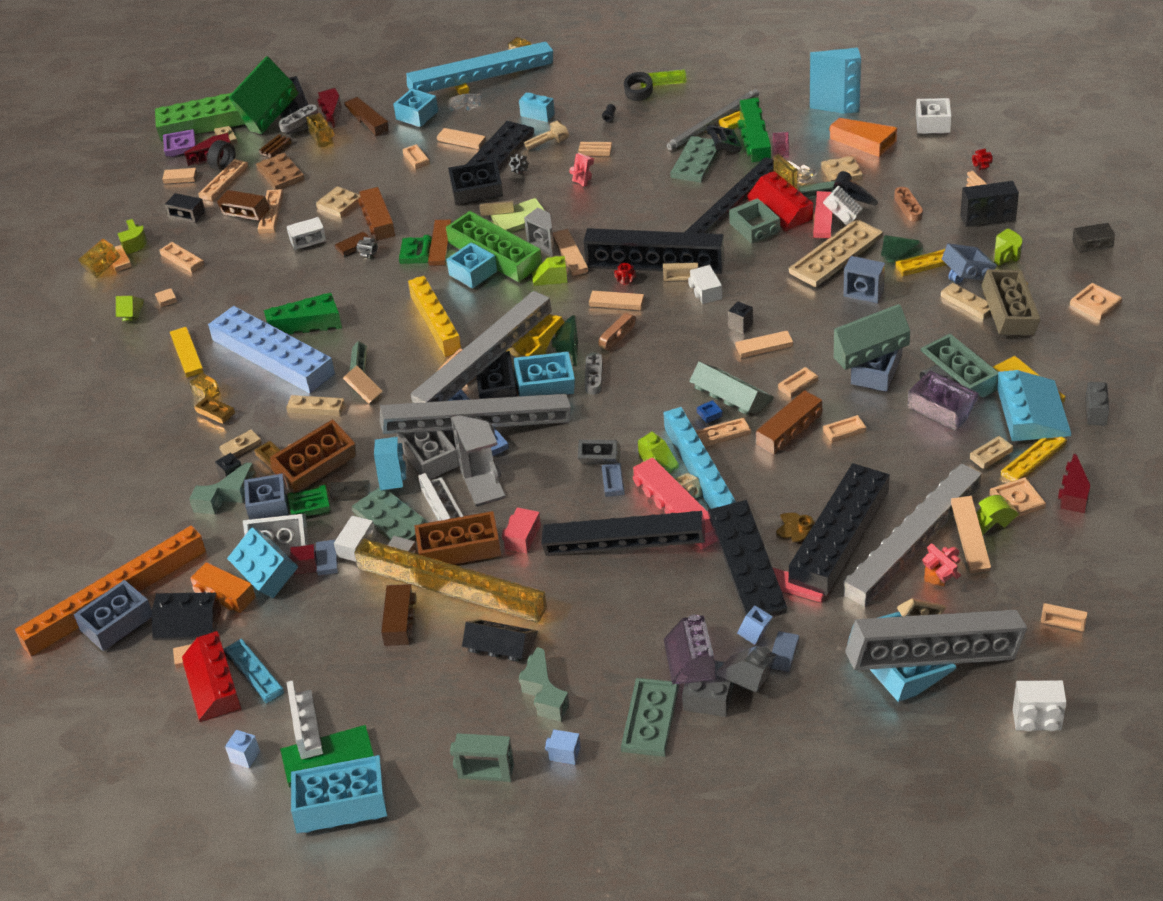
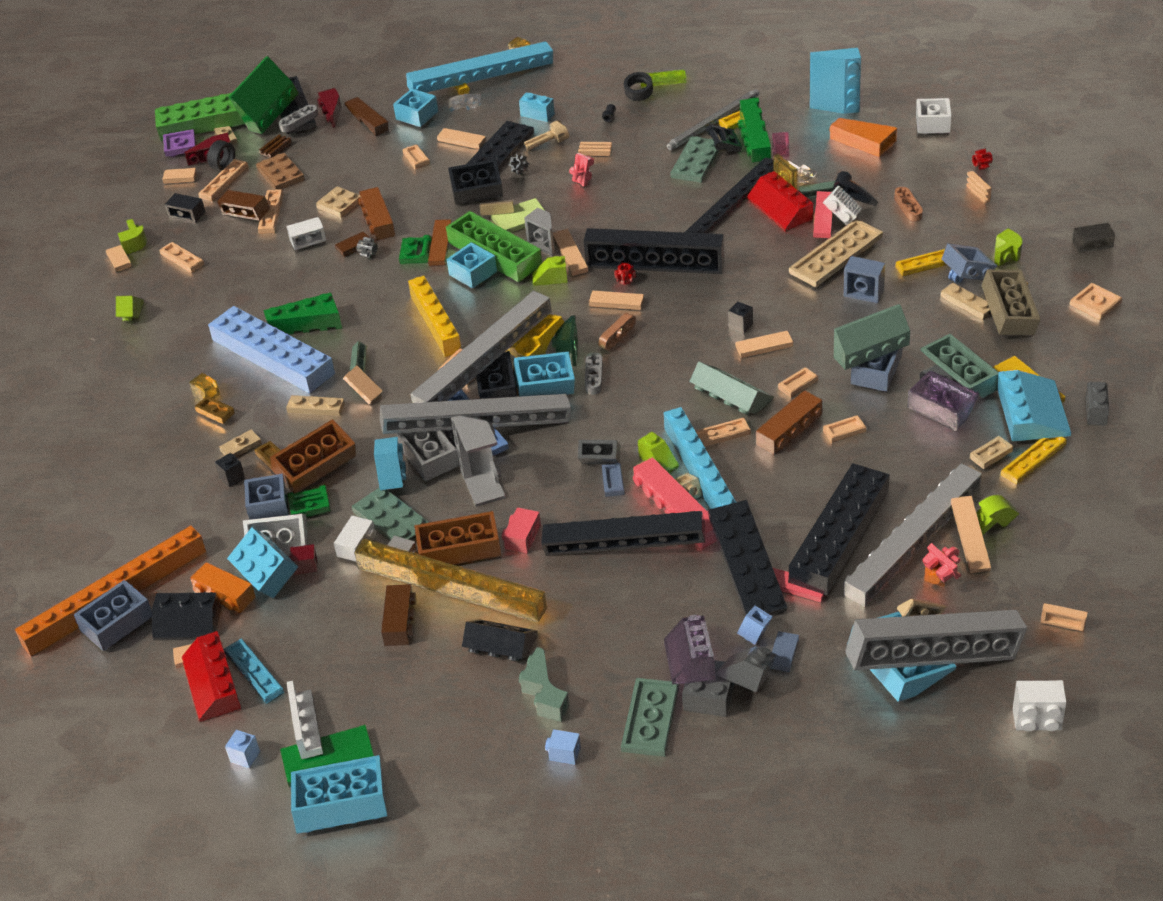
(99, 258): clear yellow brick -> none
(165, 297): light nougat tile -> none
(186, 352): yellow tile -> none
(230, 489): sand green arch -> none
(320, 130): clear yellow brick -> none
(326, 558): sand blue tile -> none
(349, 490): clear smoke plate -> none
(433, 498): white fence -> none
(483, 746): sand green window -> none
(678, 271): tan tile -> none
(705, 284): white brick -> none
(709, 411): blue plate -> none
(750, 210): sand green window -> none
(795, 526): pearl gold plate -> none
(834, 166): tan plate -> none
(899, 248): clear green slope -> none
(989, 203): black brick -> none
(1021, 496): light nougat tile -> none
(1076, 487): dark red slope -> none

